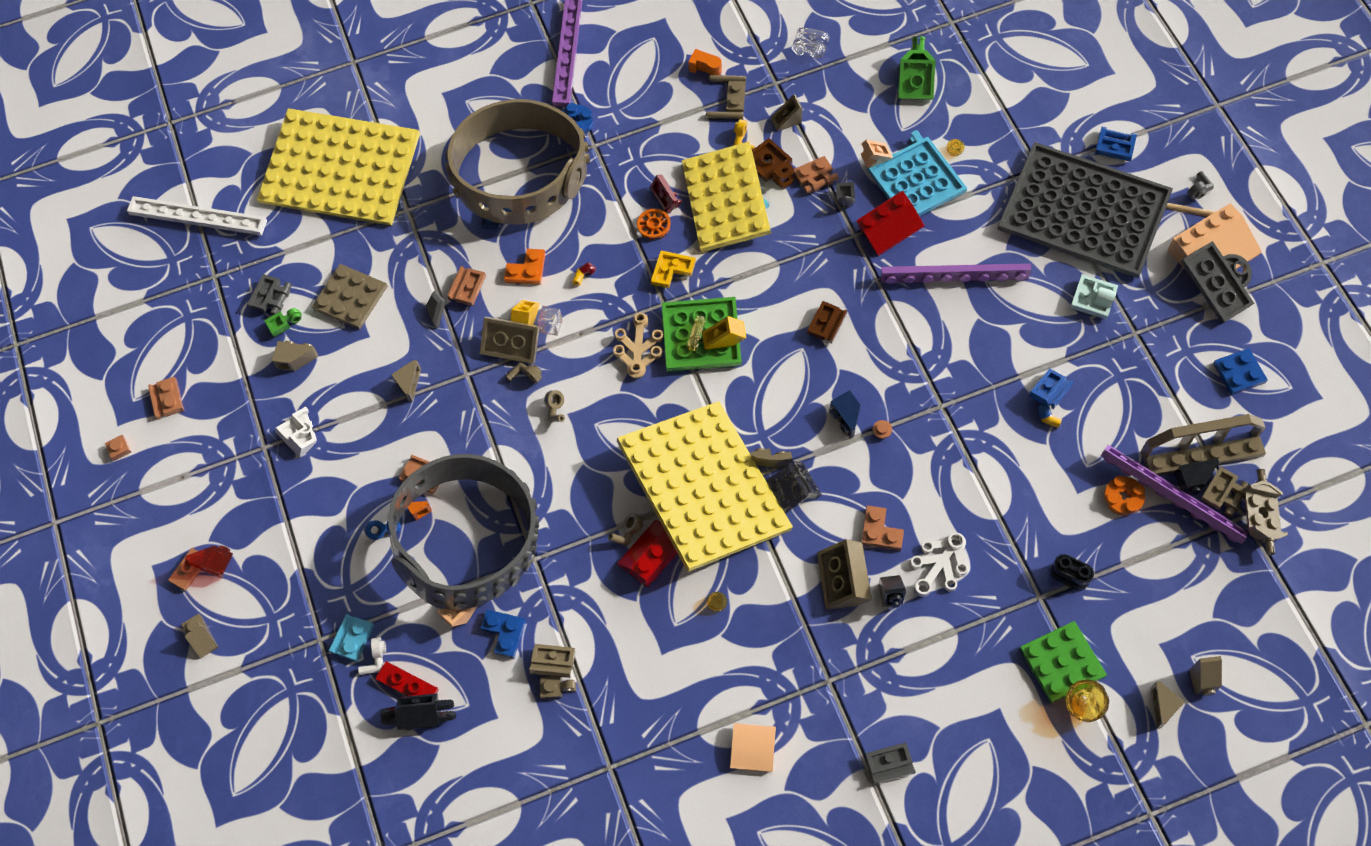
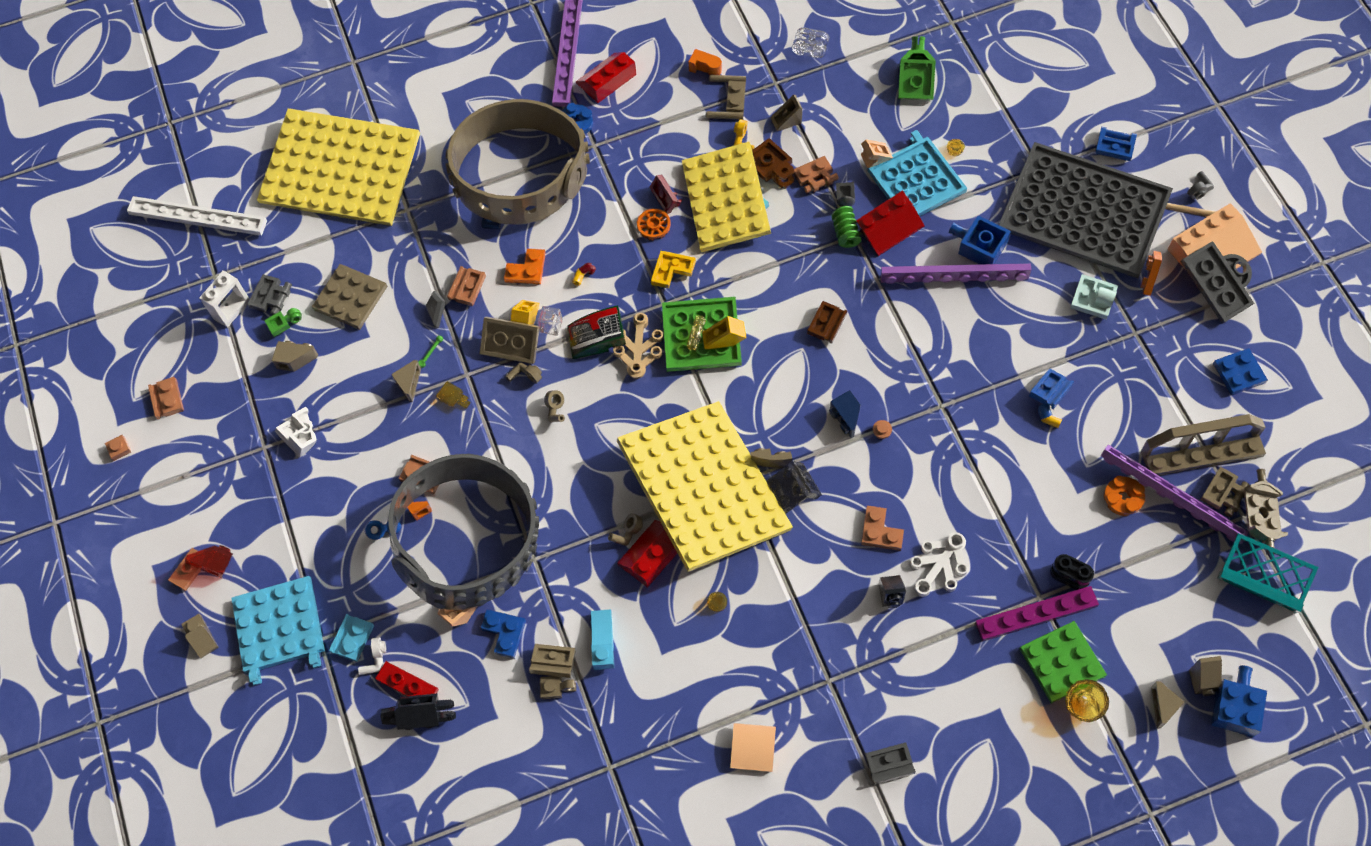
(231, 306): none -> white window
(277, 626): none -> medium azure plate
(439, 339): none -> bright green hinge
(452, 394): none -> clear yellow plate
(596, 332): none -> slope
(602, 640): none -> medium azure slope
(608, 76): none -> red slope
(844, 575): dark tan slope -> none
(846, 227): none -> bright green piece
(982, 241): none -> blue brick
(1036, 613): none -> magenta plate
(1153, 265): none -> orange plate
(1195, 475): black slope -> none
(1239, 705): none -> blue brick
(1263, 590): none -> teal fence

